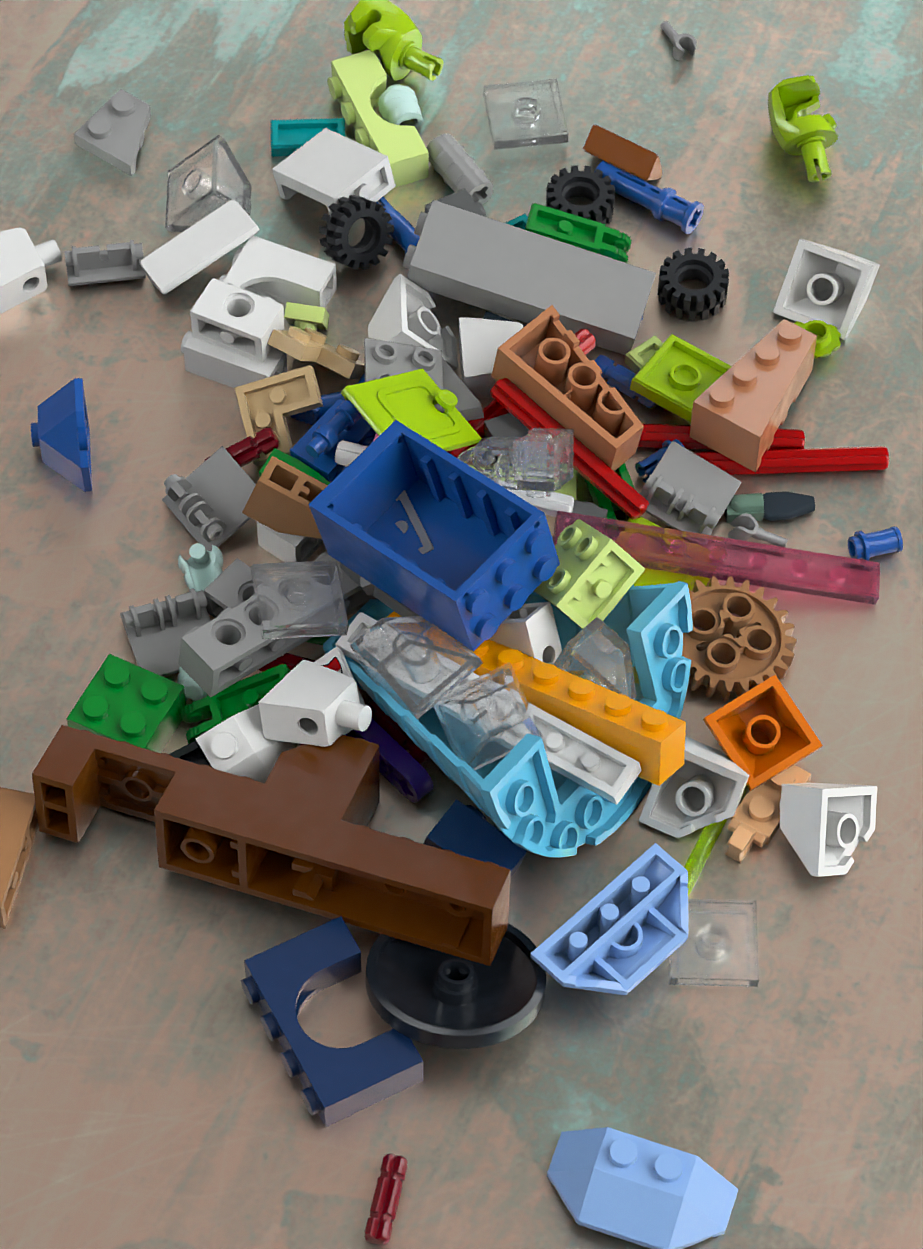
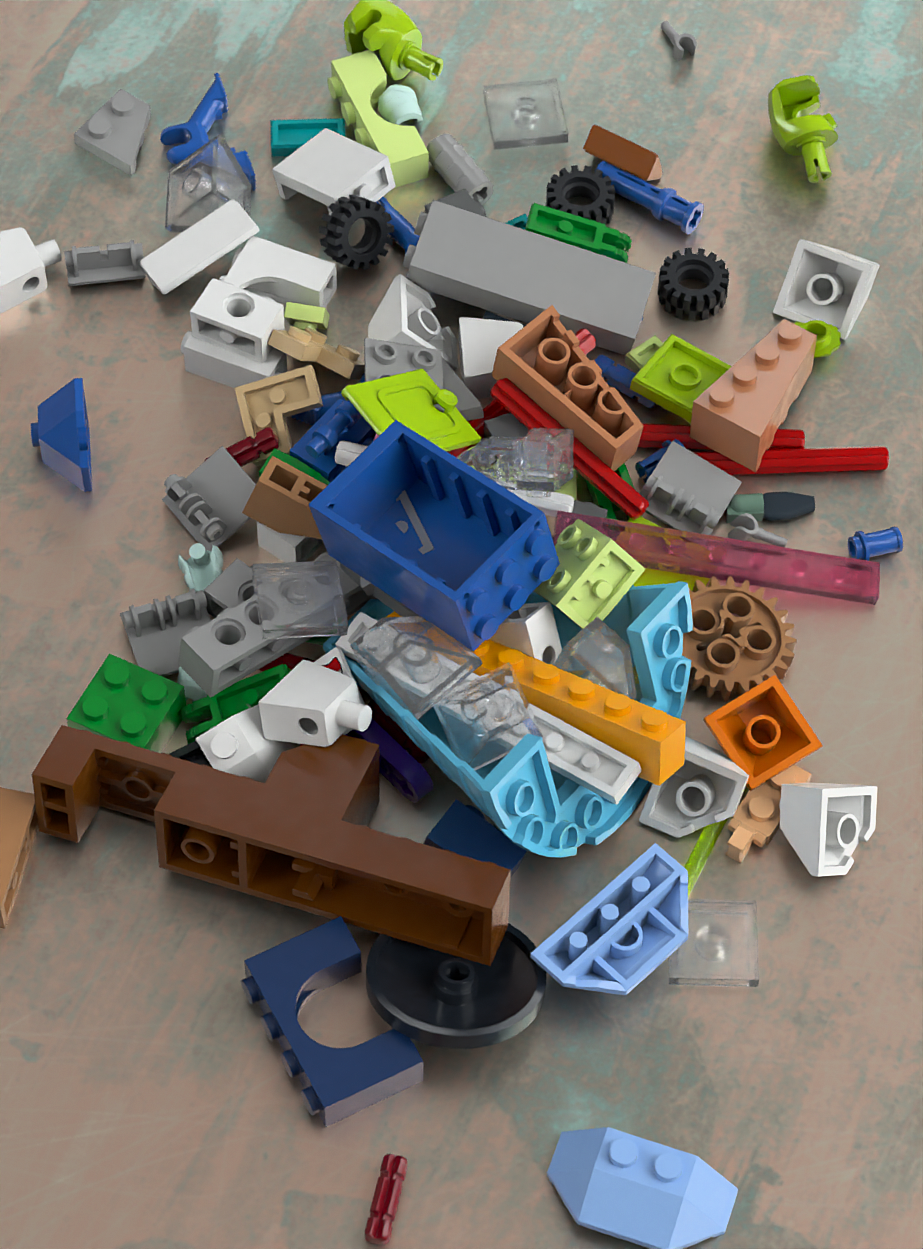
(196, 129): none -> blue piece

